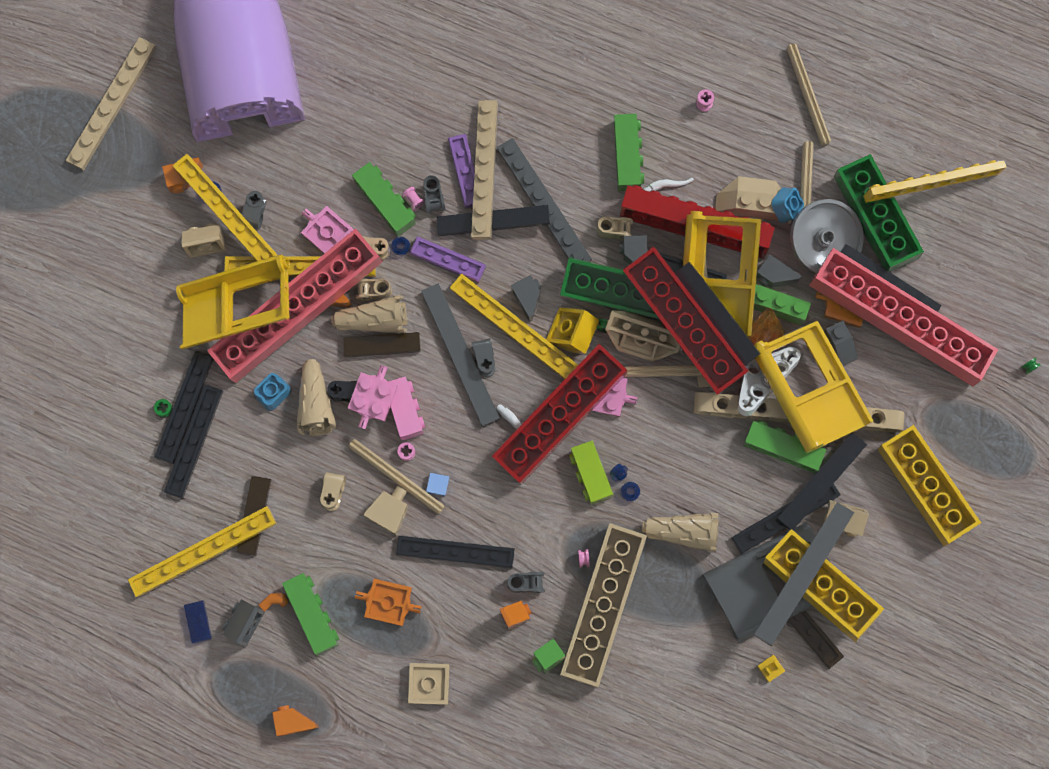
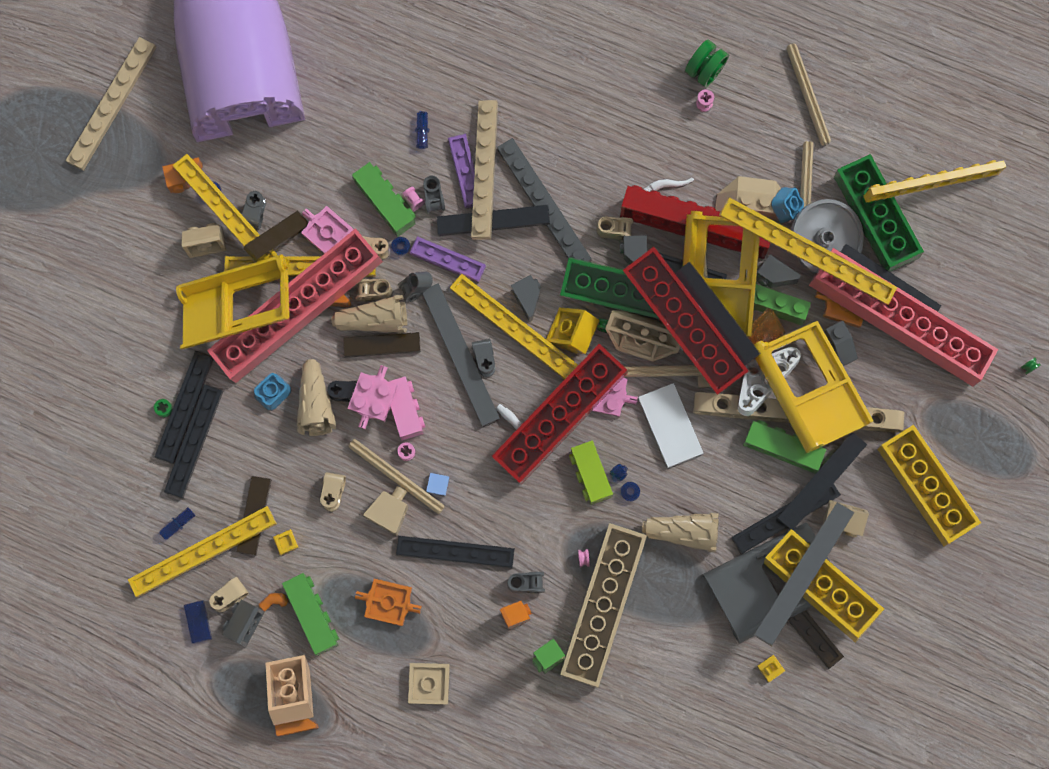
(177, 523): none -> clear blue axle
(229, 594): none -> tan piece
(276, 236): none -> dark brown tile
(285, 542): none -> yellow tile
(289, 690): none -> light nougat brick
(415, 285): none -> dark grey piece
(422, 130): none -> clear blue axle
(627, 150): bright green brick -> none
(670, 425): none -> white tile
(706, 63): none -> green wheel
(807, 251): none -> yellow plate

